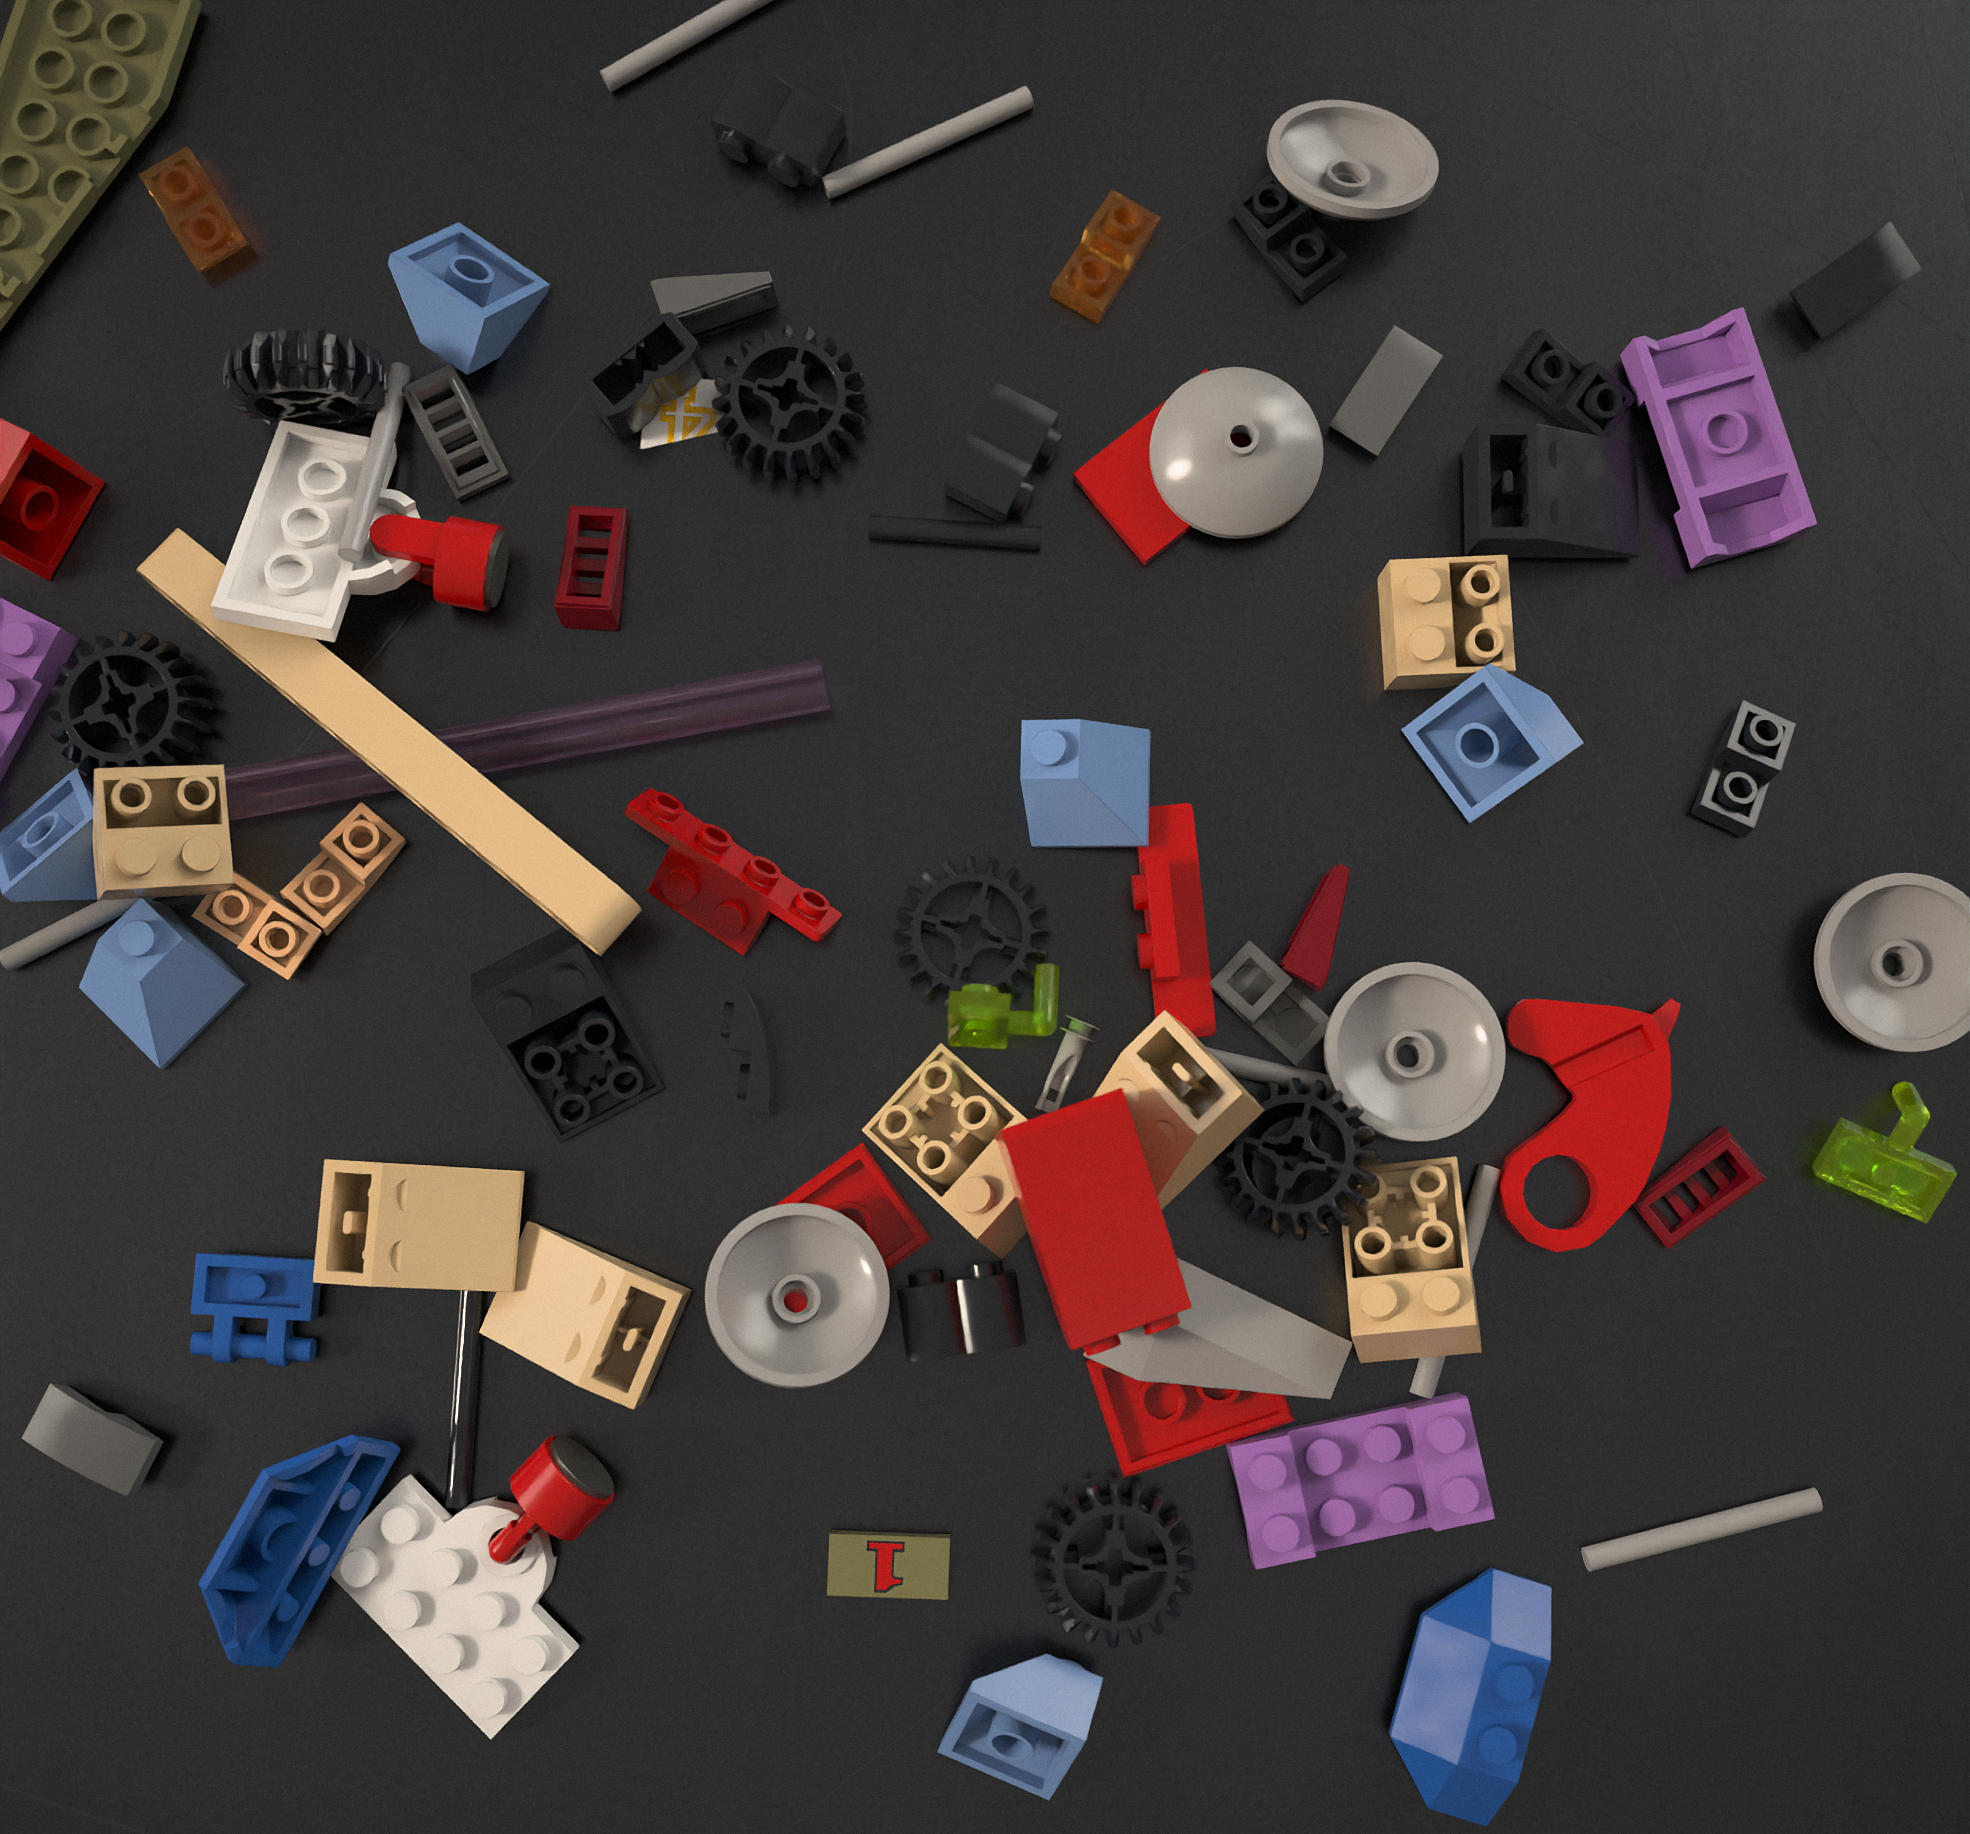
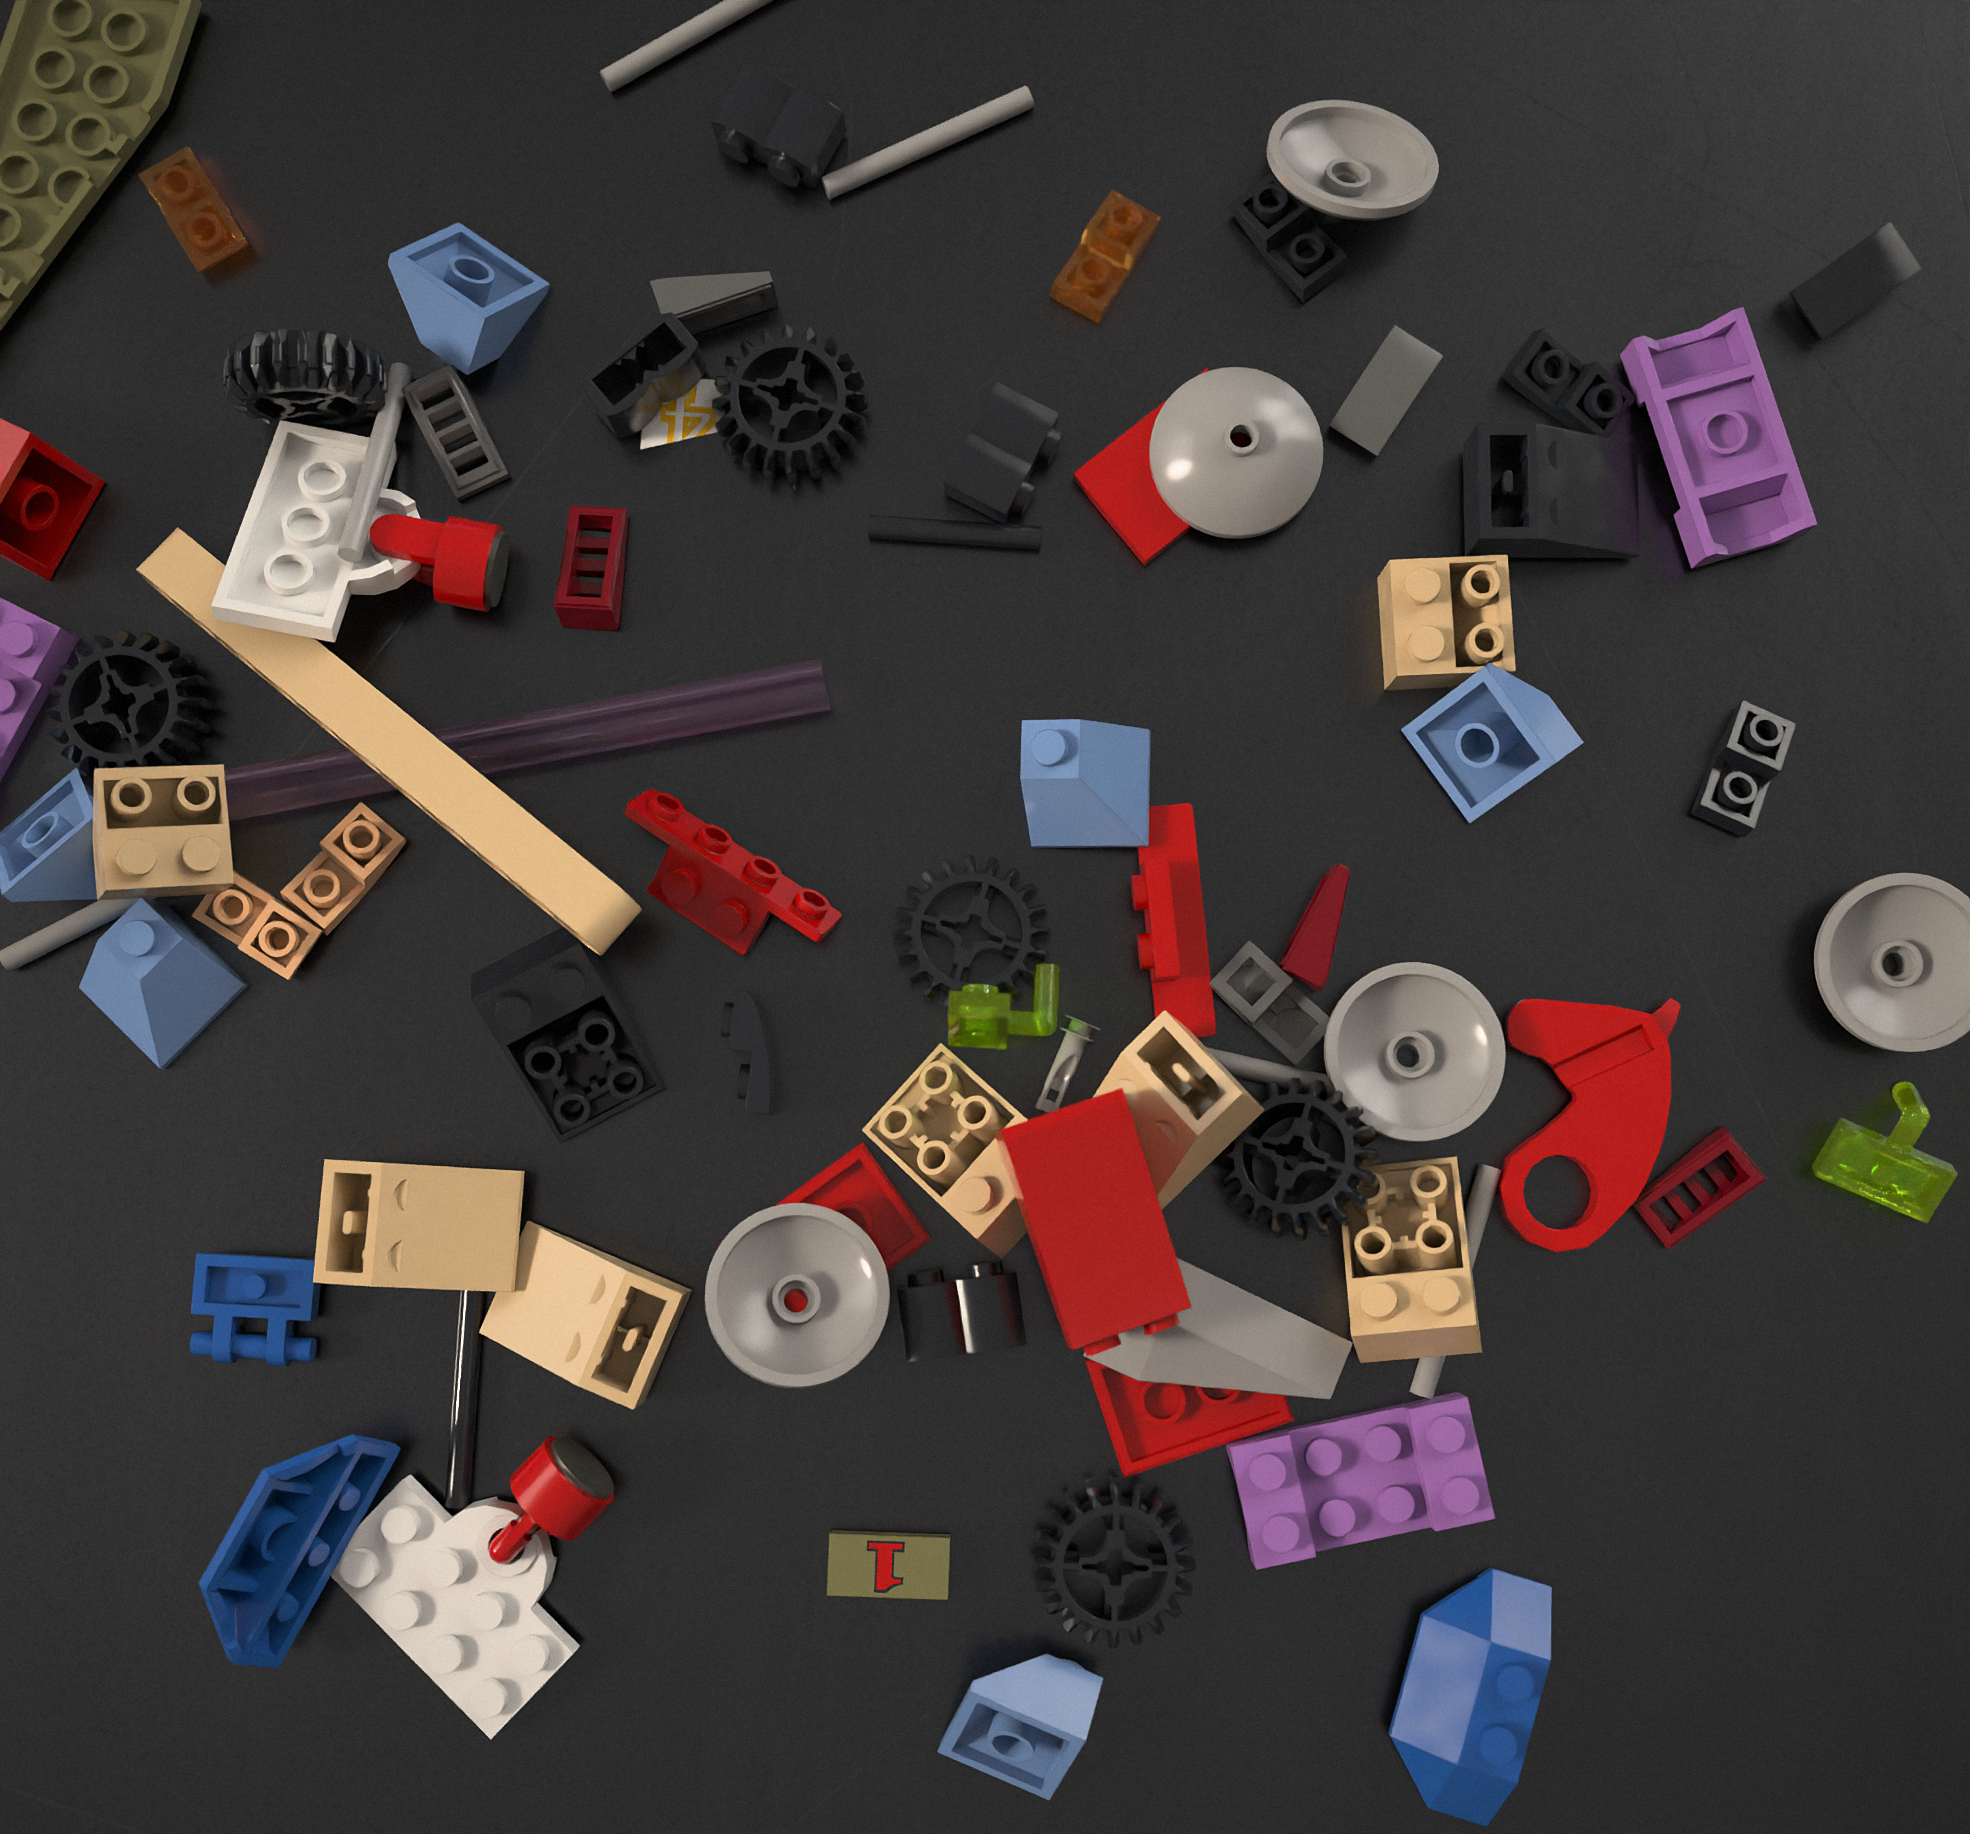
(91, 1441): dark grey slope -> none
(1701, 1529): light grey bar -> none

